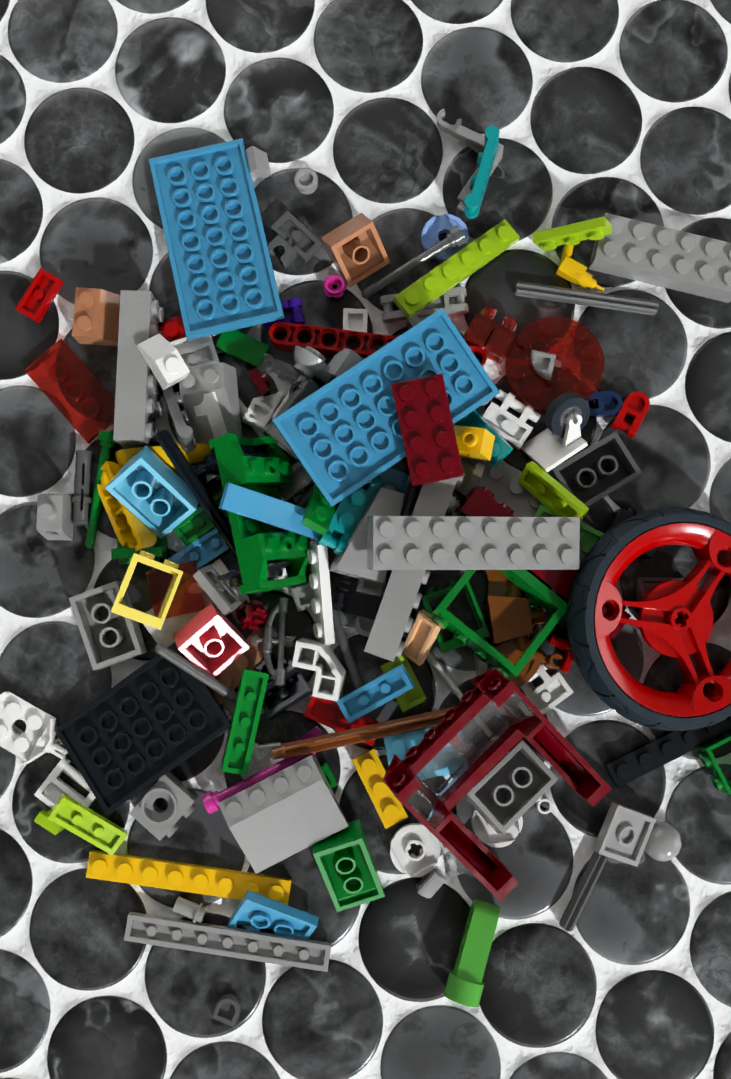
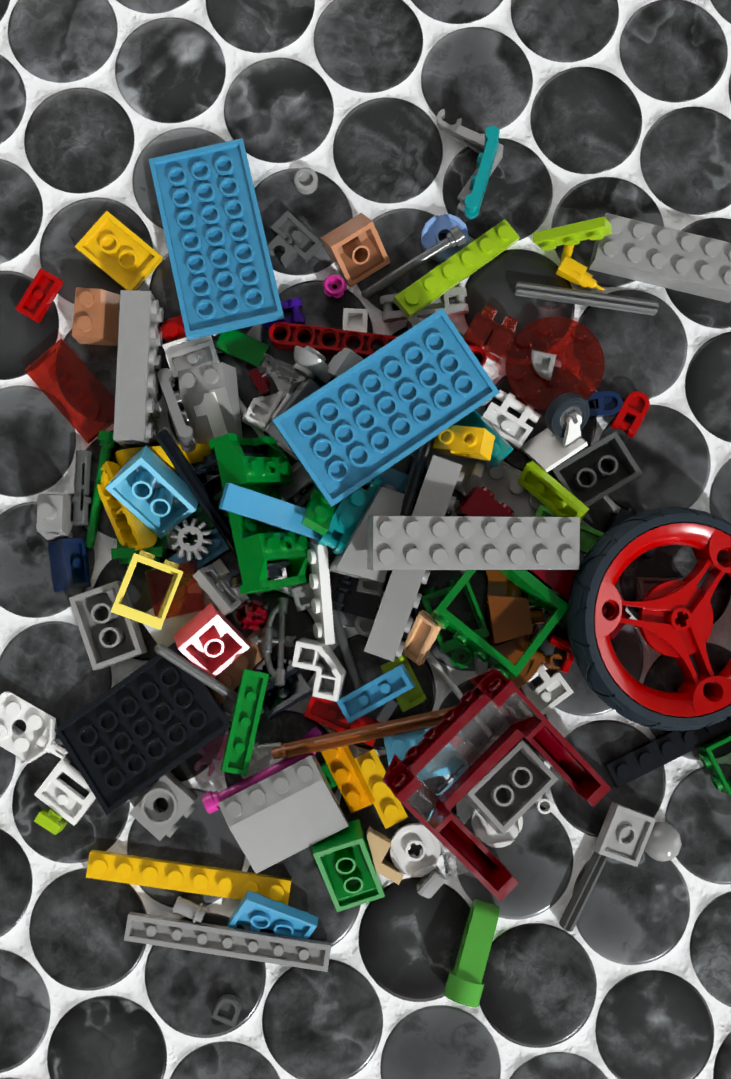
(69, 564): none -> dark blue panel
(87, 824): lime plate -> none
(119, 252): none -> yellow plate
(163, 361): white slope -> none
(183, 535): none -> light grey gear
(212, 751): none -> clear pink plate
(258, 162): light grey tile -> none
(348, 778): none -> light orange plate
(379, 846): none -> tan slope
(427, 430): dark red plate -> none
(457, 661): none -> green plate

